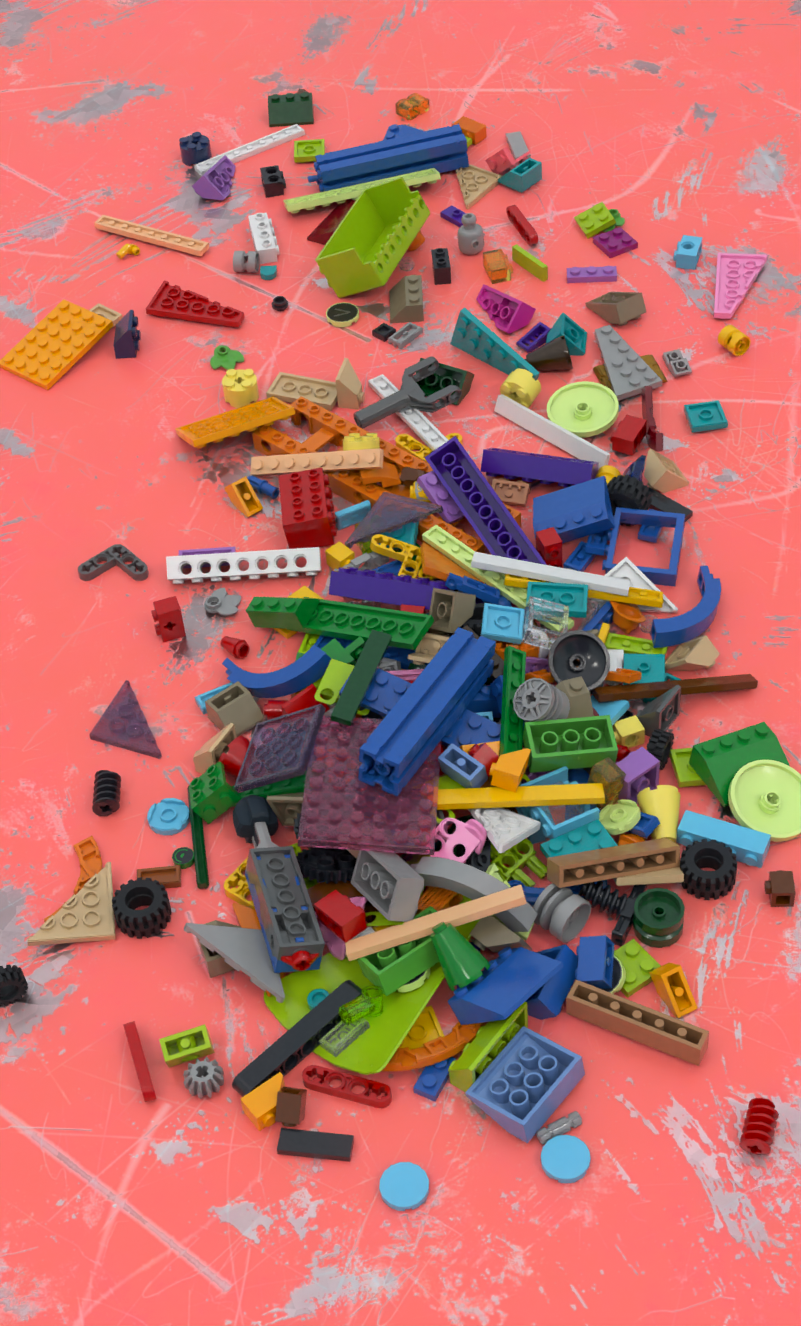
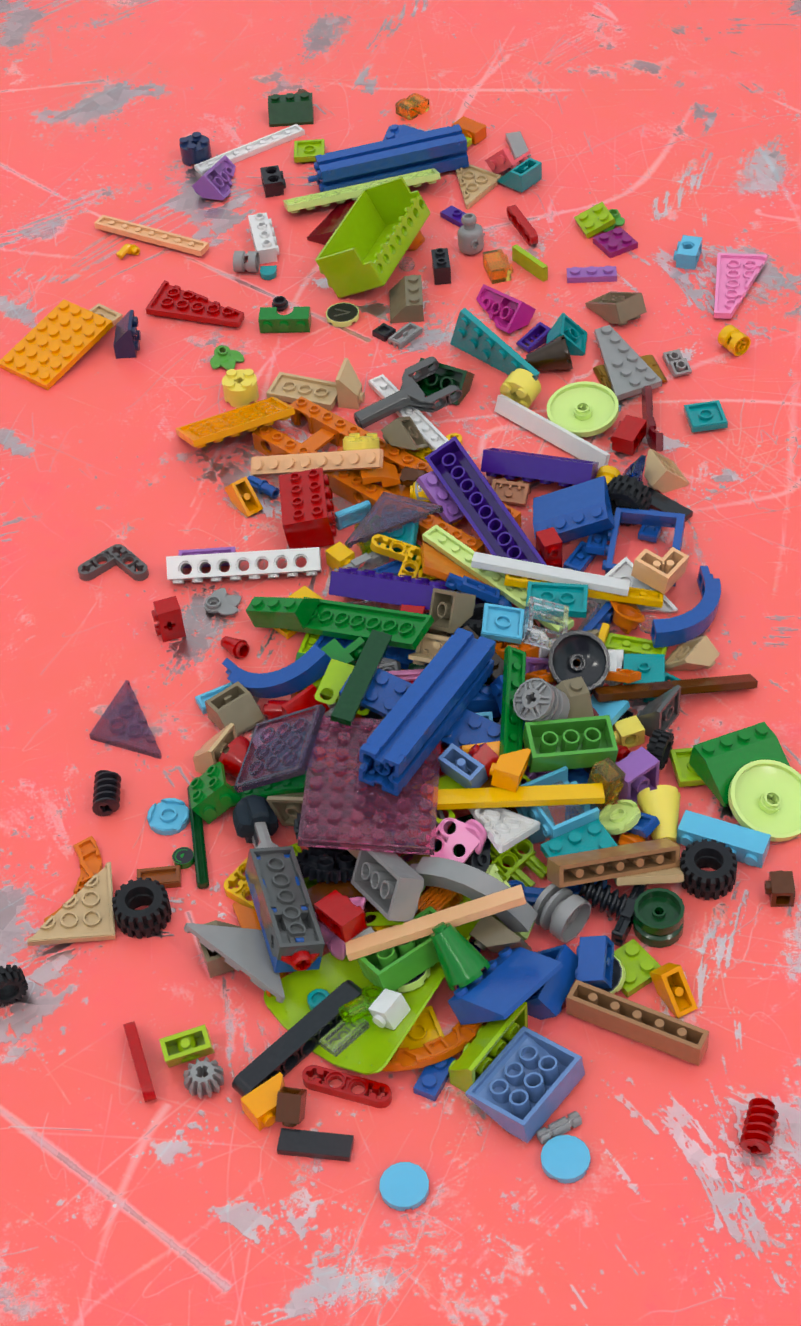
(296, 322): none -> green arch
(389, 1009): none -> white brick
(404, 434): none -> dark tan slope
(659, 571): none -> light nougat brick

